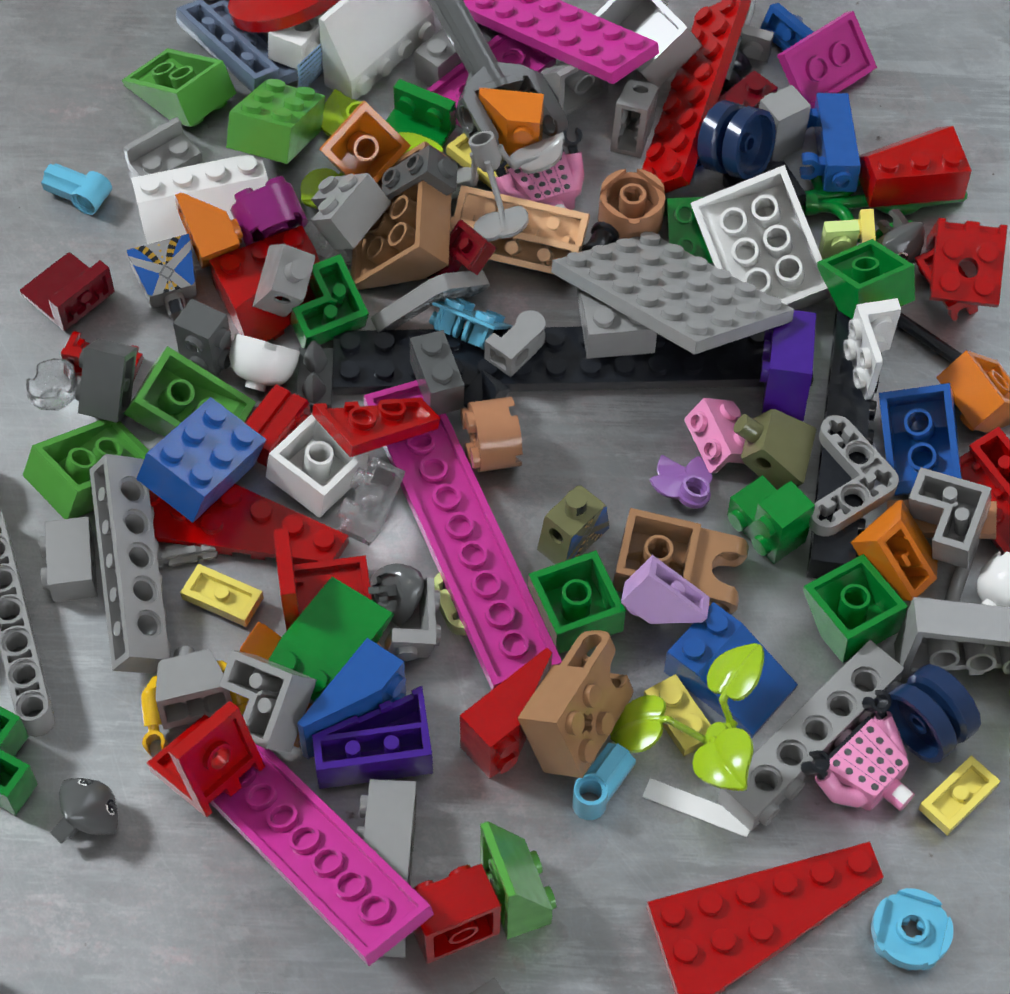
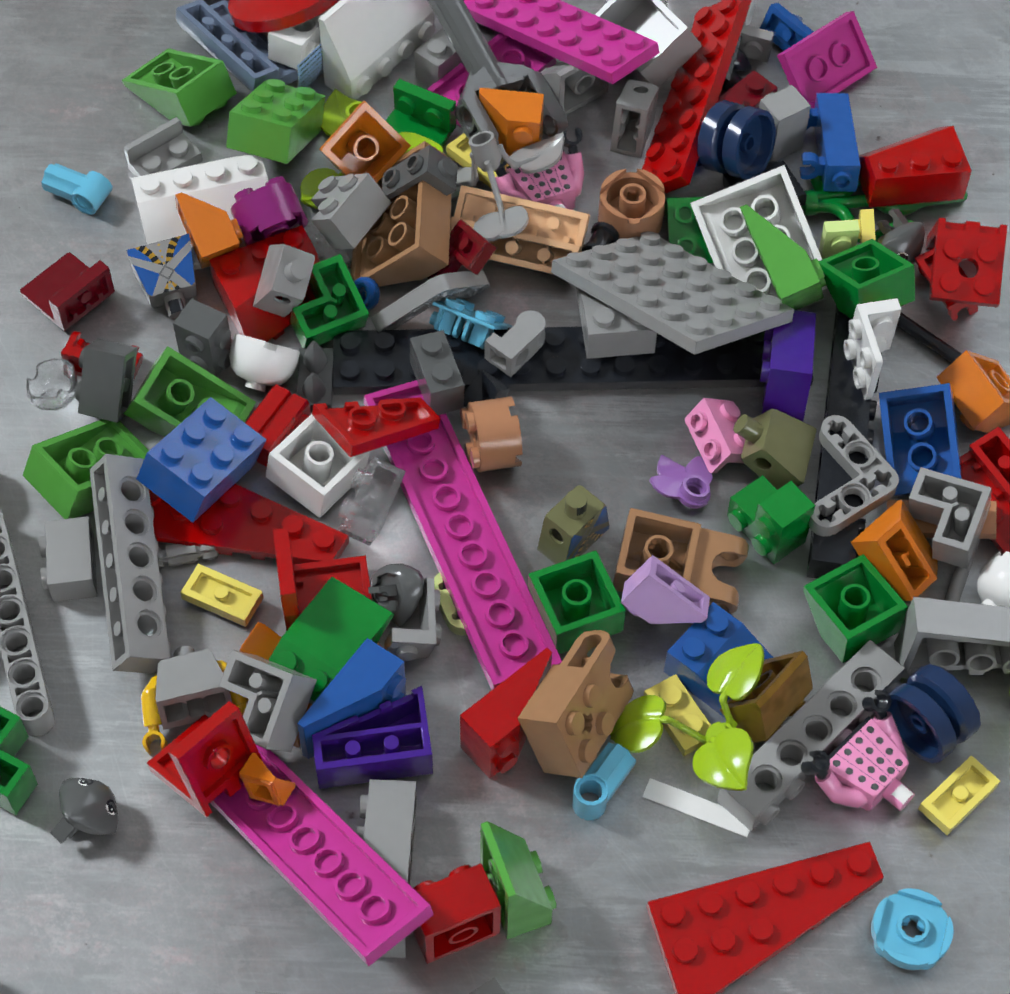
(262, 784): none -> orange slope
(372, 291): none -> blue plate
(777, 695): none -> pearl gold slope
(791, 271): none -> bright green slope

